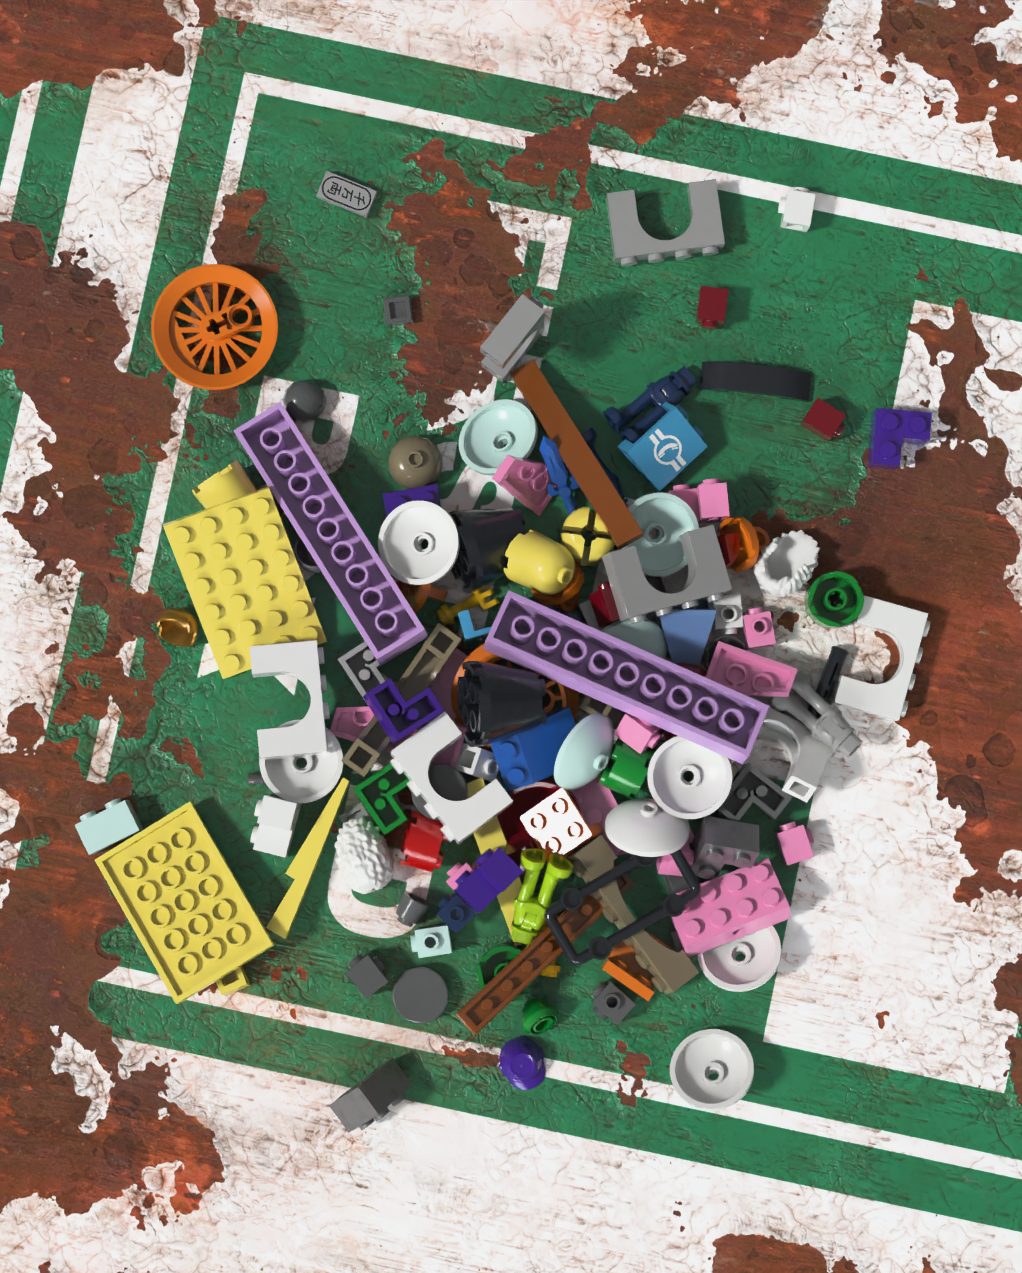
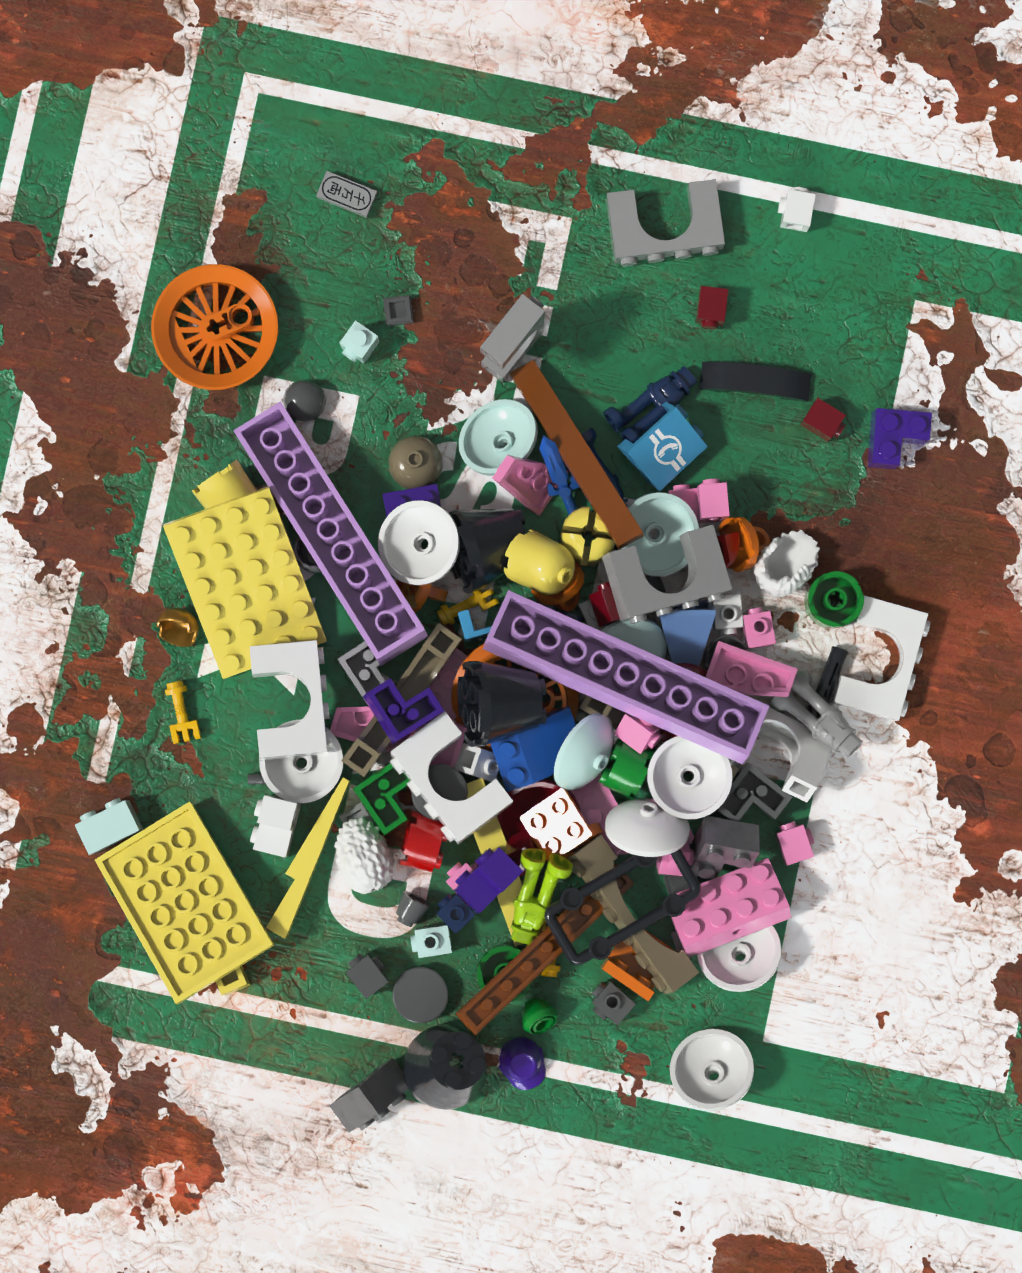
(184, 725): none -> yellow hinge
(359, 343): none -> light aqua brick
(429, 1071): none -> black cone

